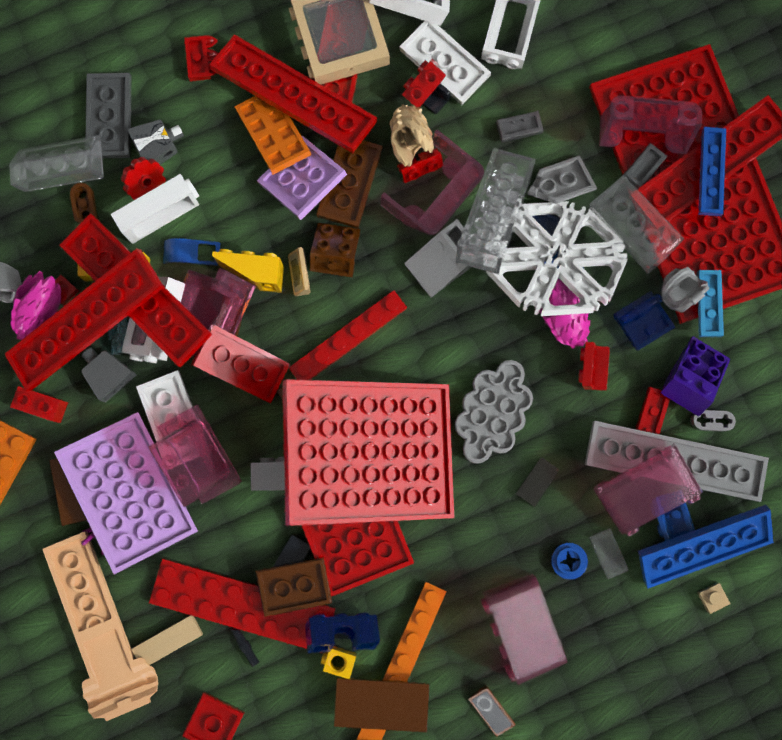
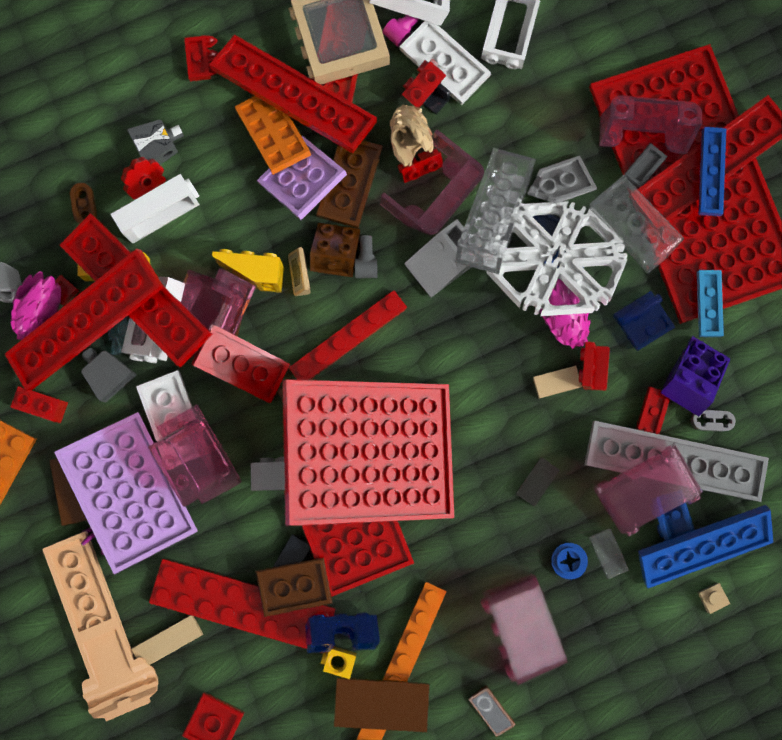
(57, 164): clear slope -> none
(109, 112): dark grey plate -> none
(186, 251): blue piece -> none
(245, 647): black piece -> none
(366, 263): none -> dark grey pin
(399, 30): none -> dark pink pin
(493, 411): light grey plate -> none
(519, 126): flat silver plate -> none
(557, 382): none -> tan tile
(682, 289): light grey helmet -> none

